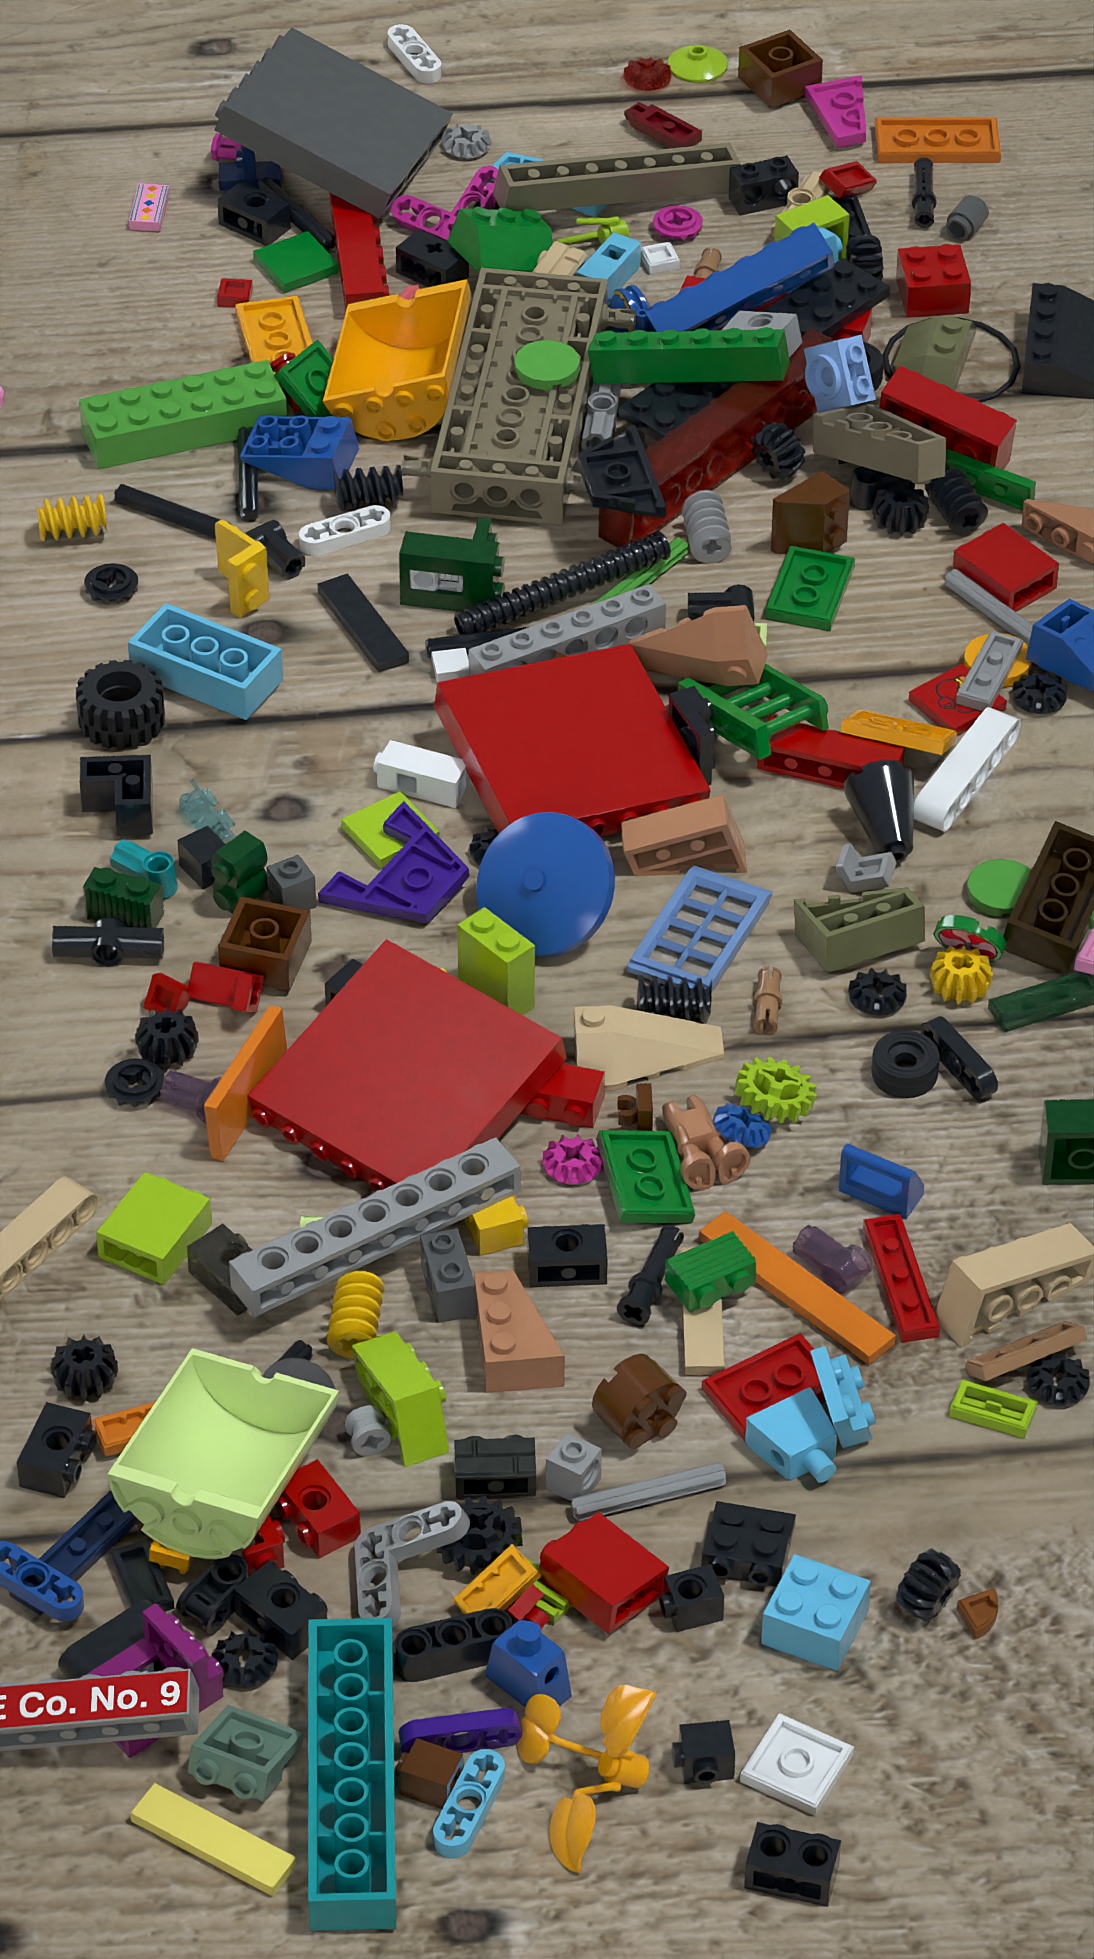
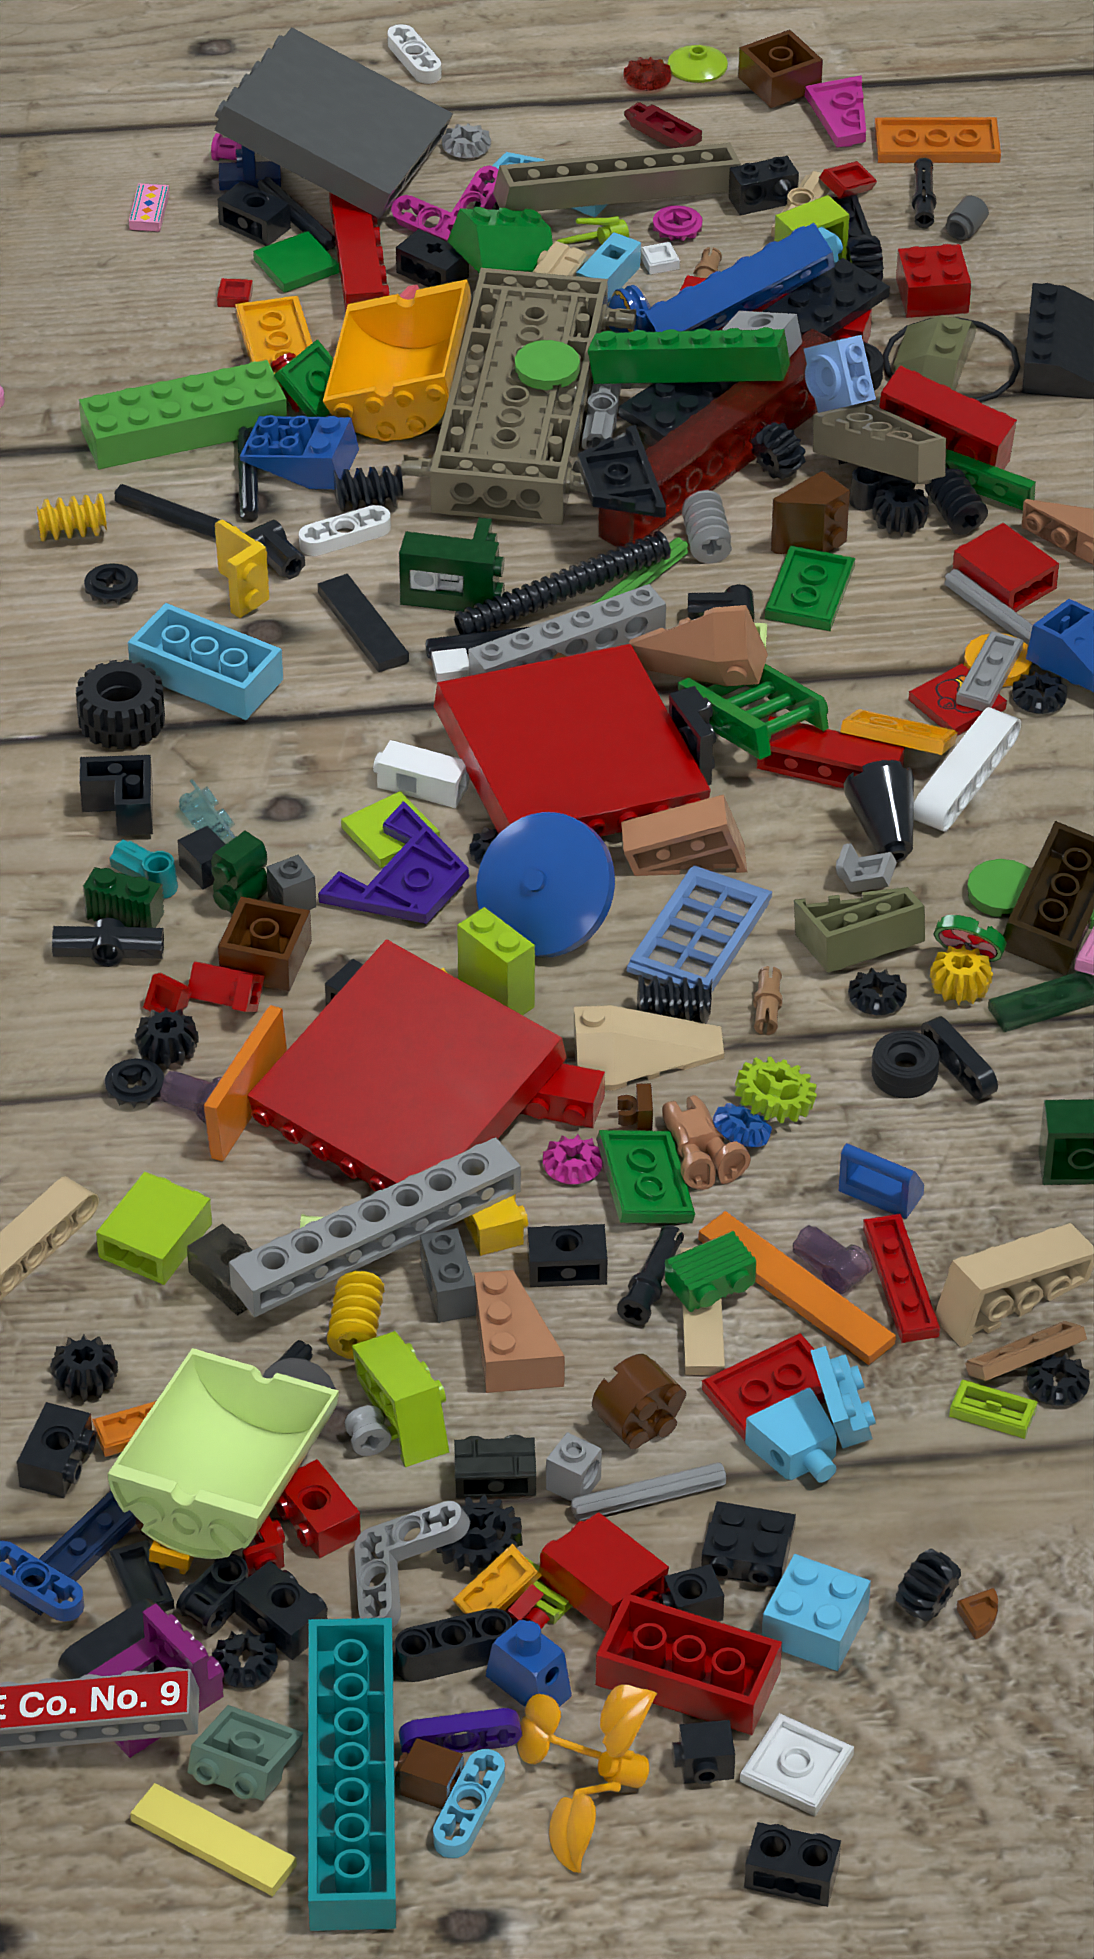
(689, 1662): none -> red brick

